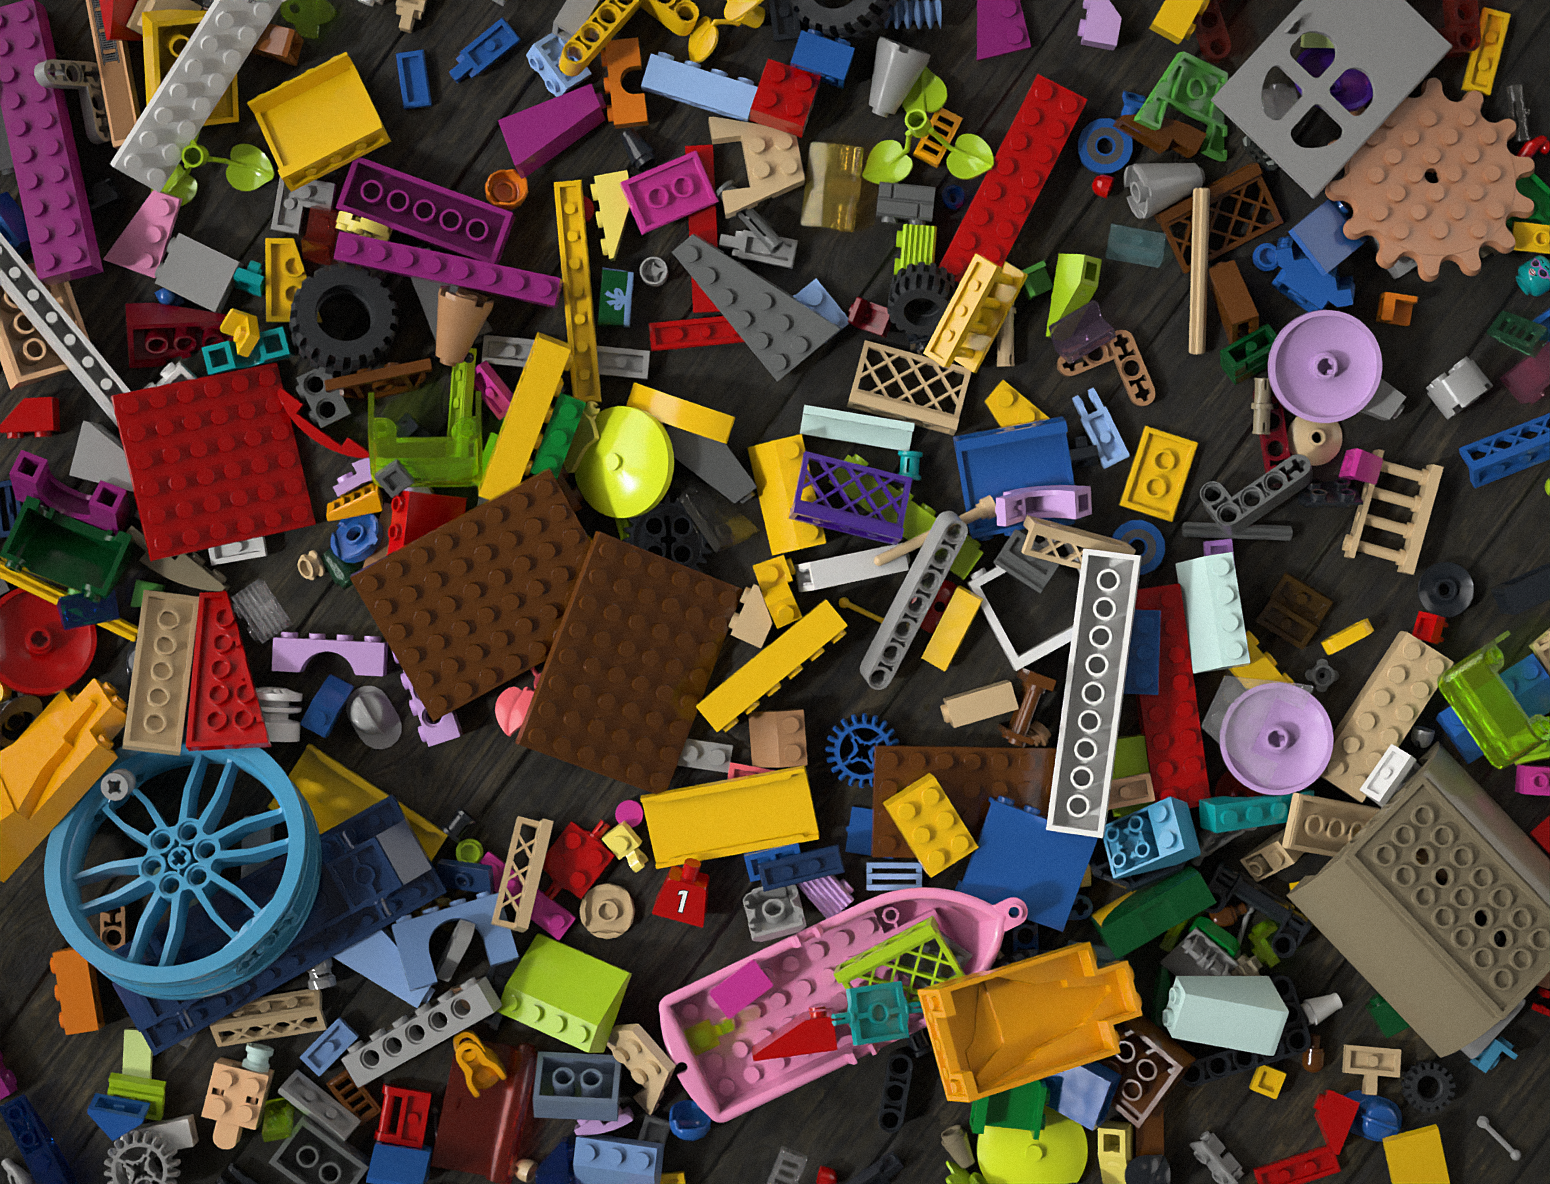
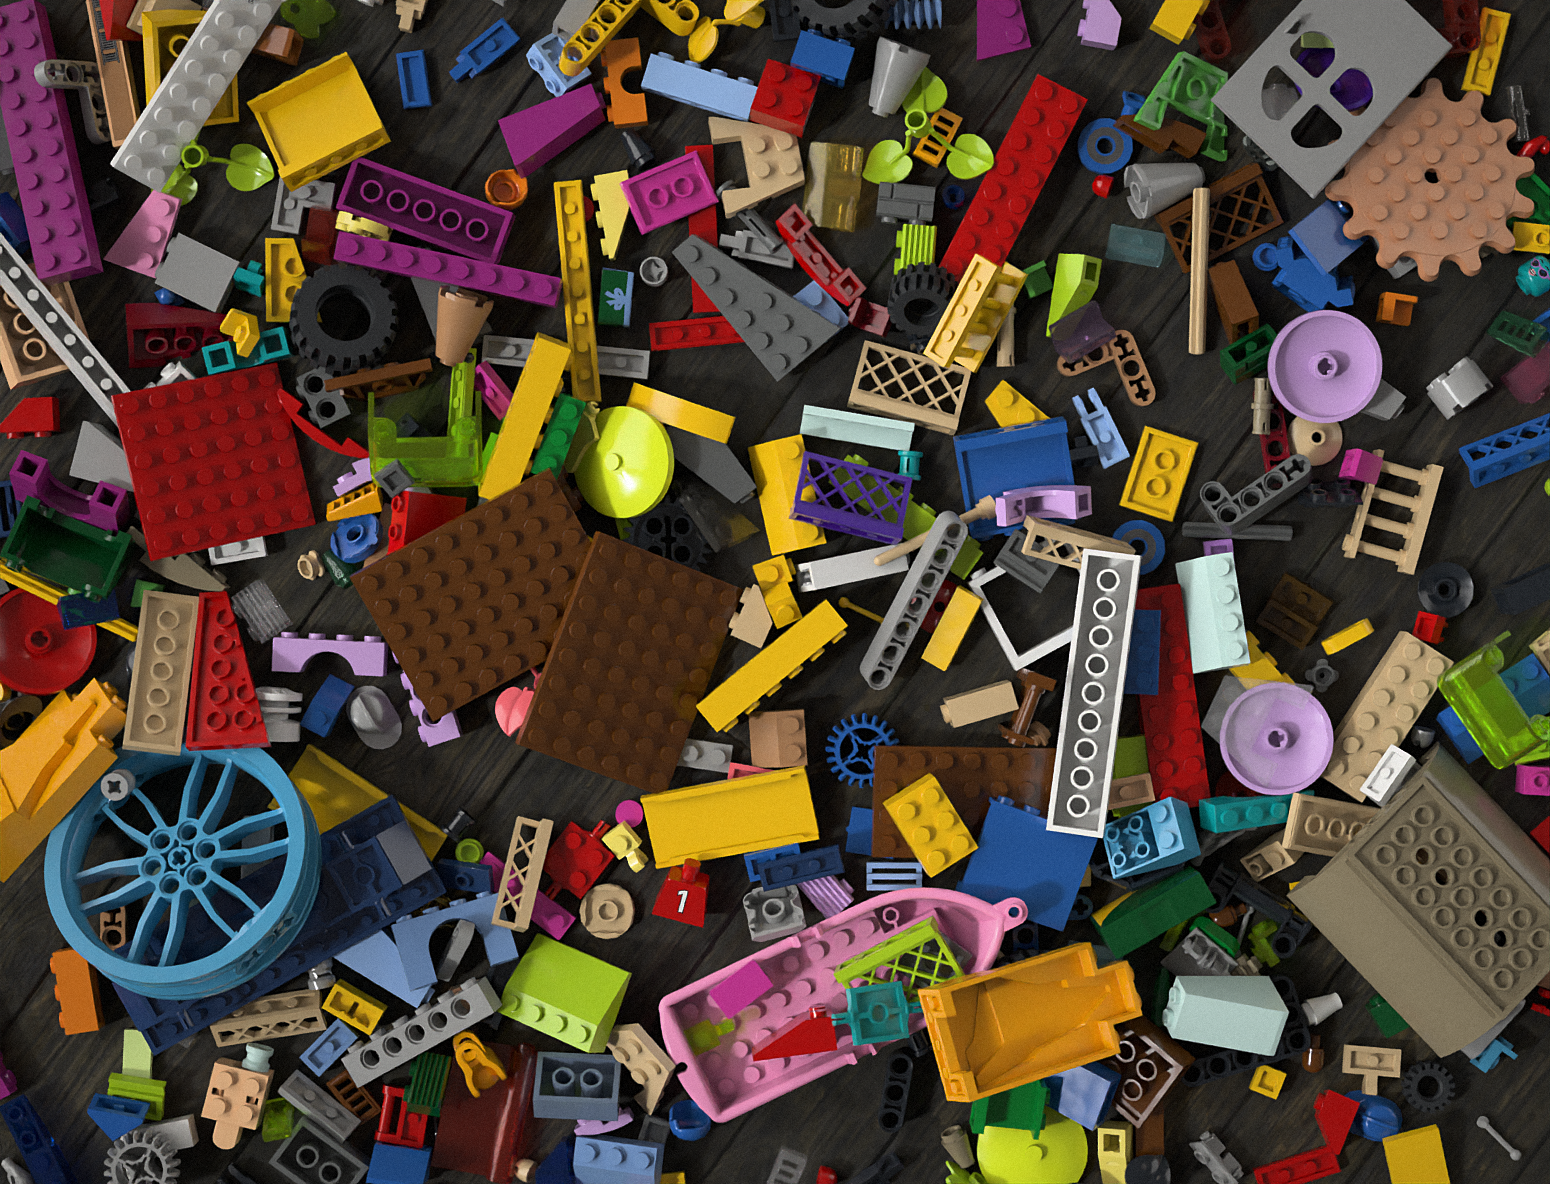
(354, 1006): none -> yellow brick
(428, 1083): none -> dark green brick
(815, 259): none -> red slope

